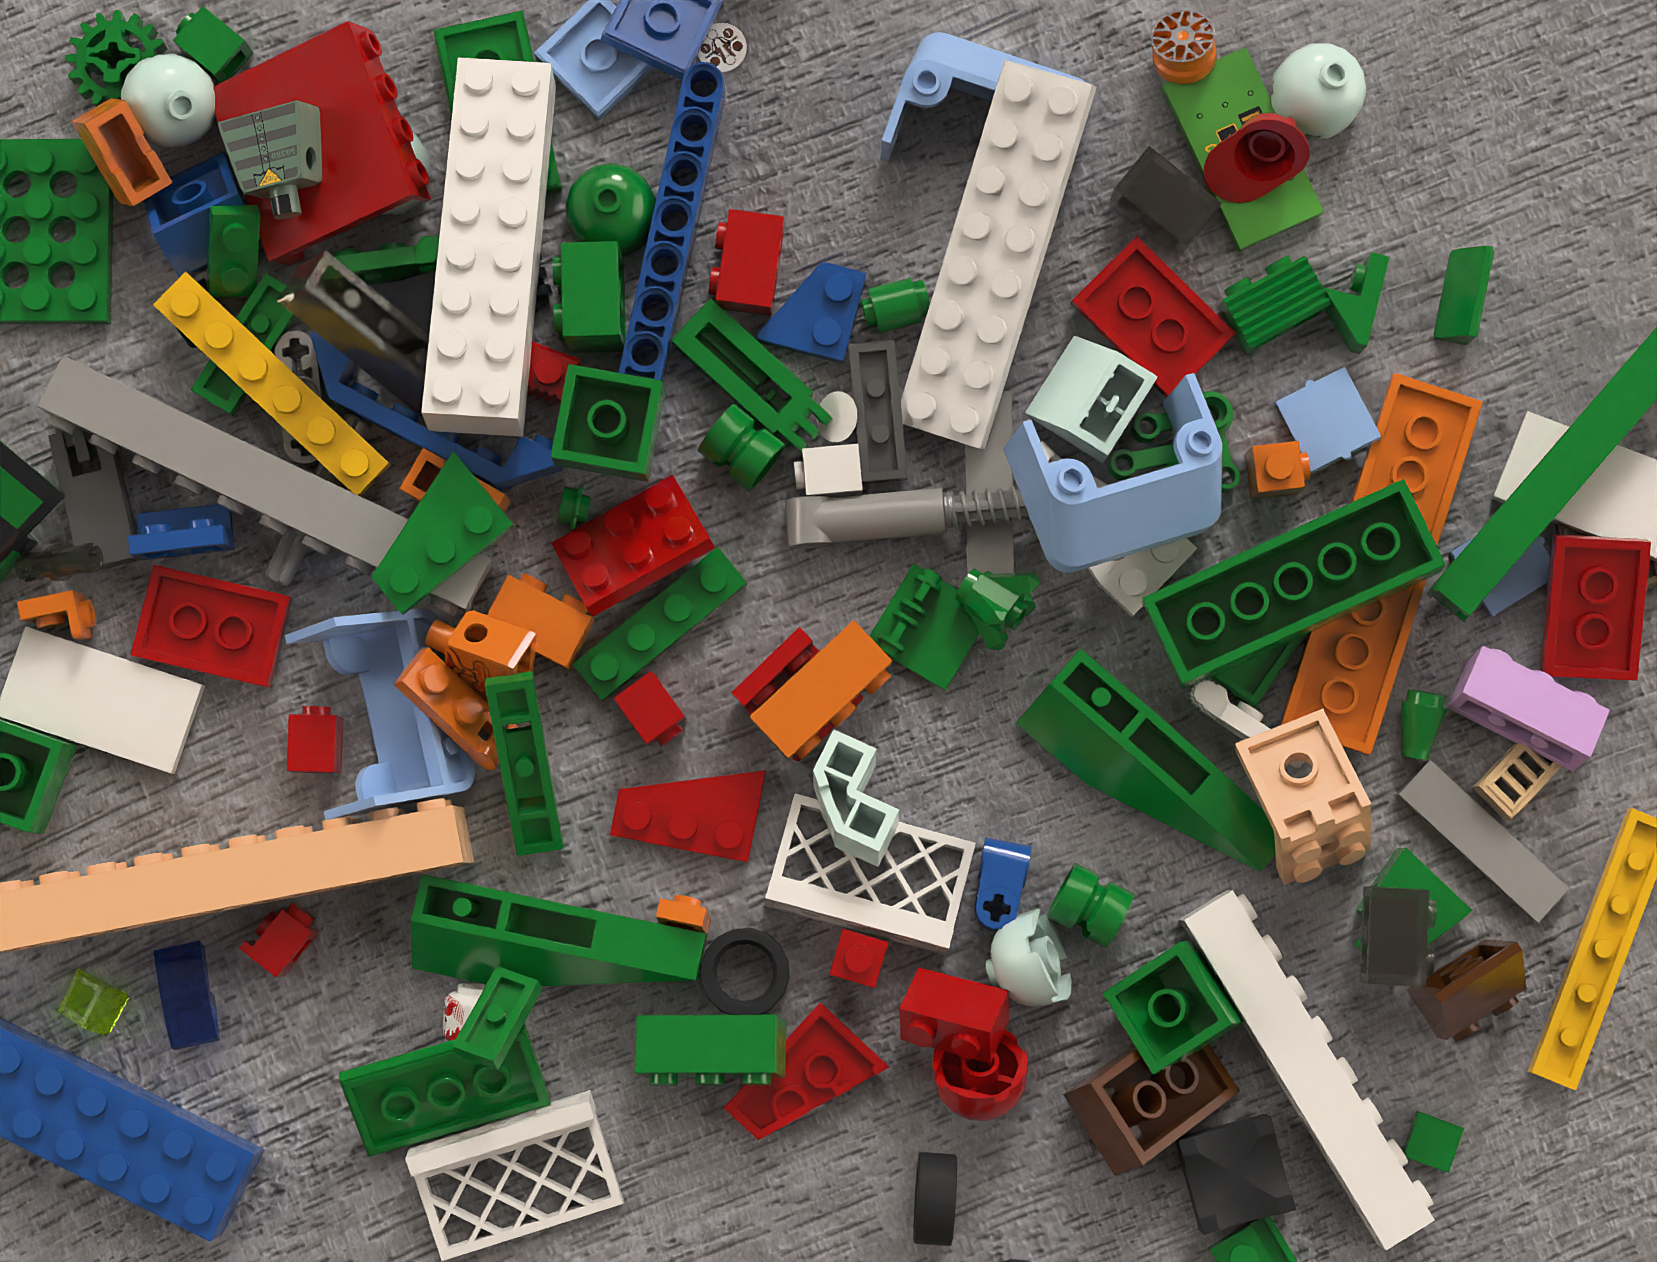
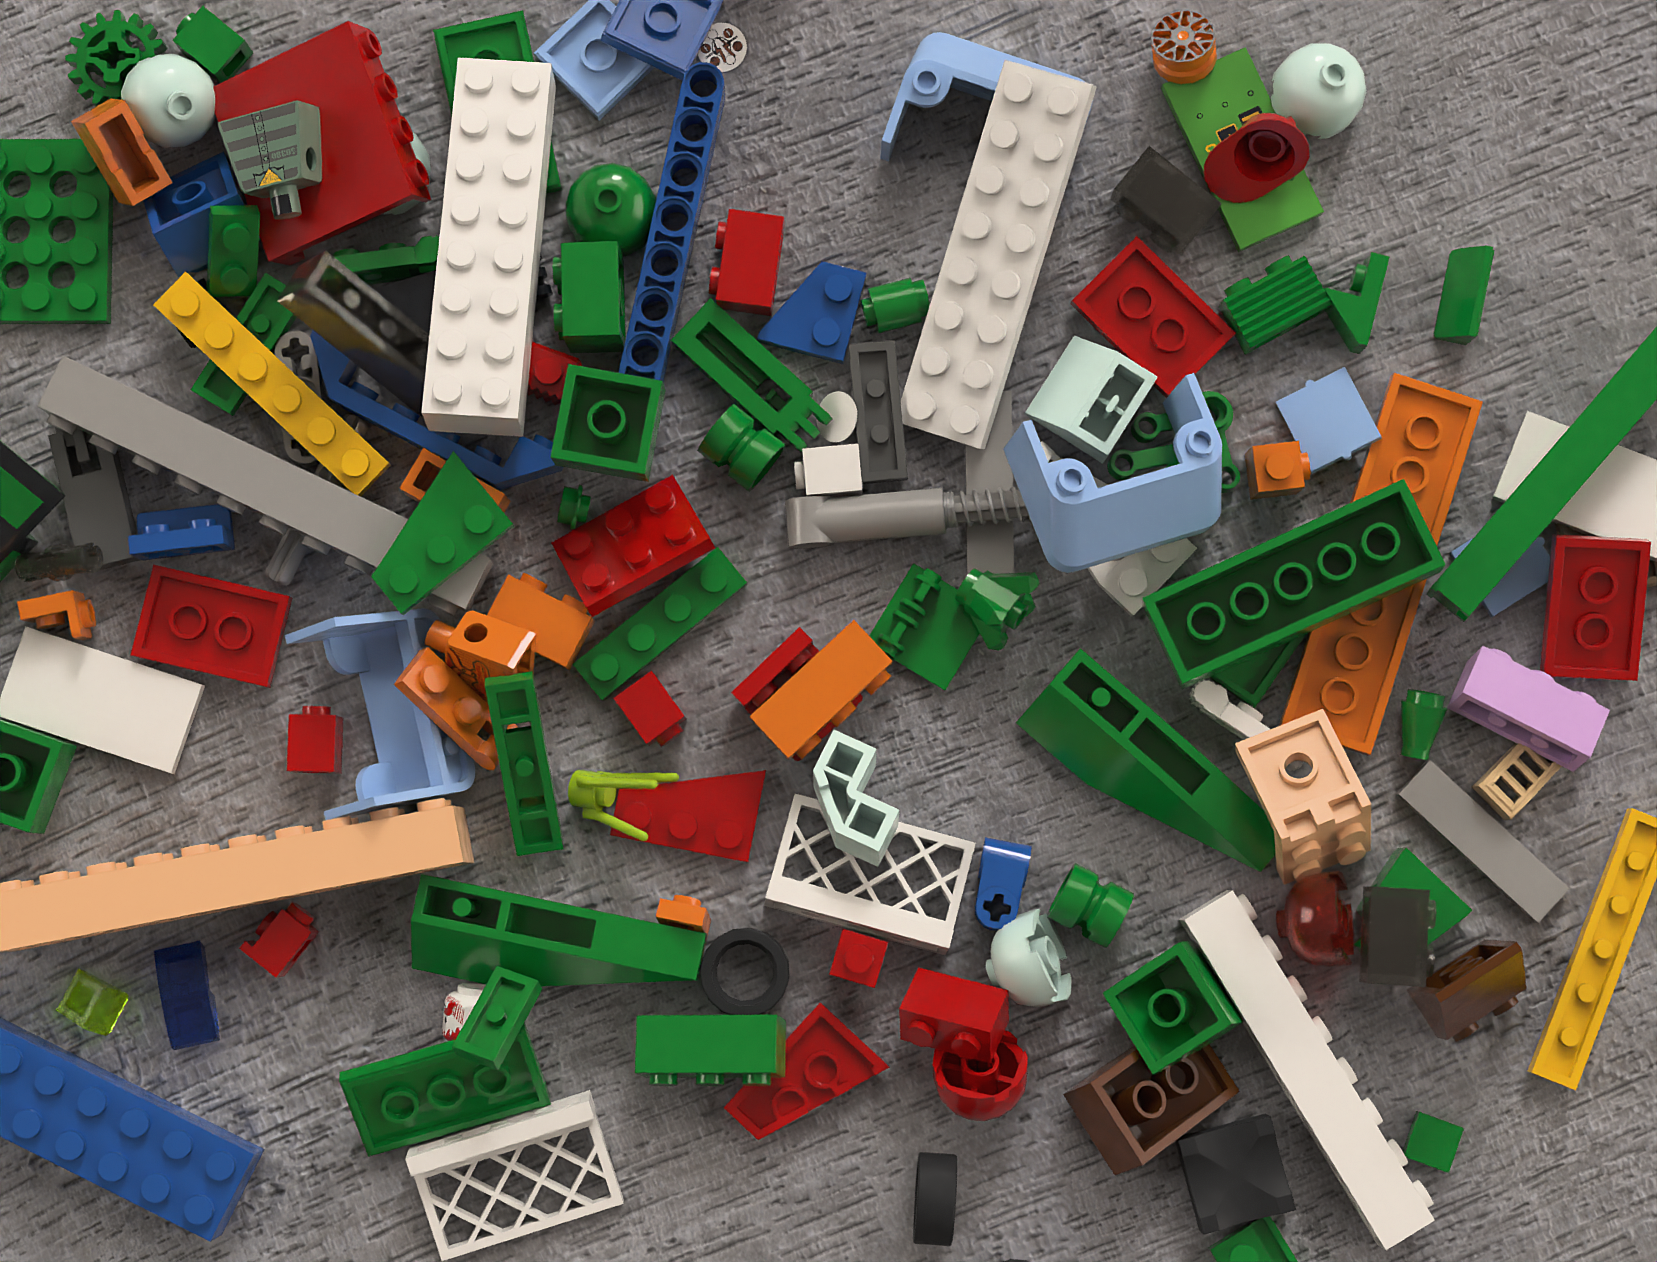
(598, 790): none -> lime plant
(1318, 920): none -> clear red cylinder

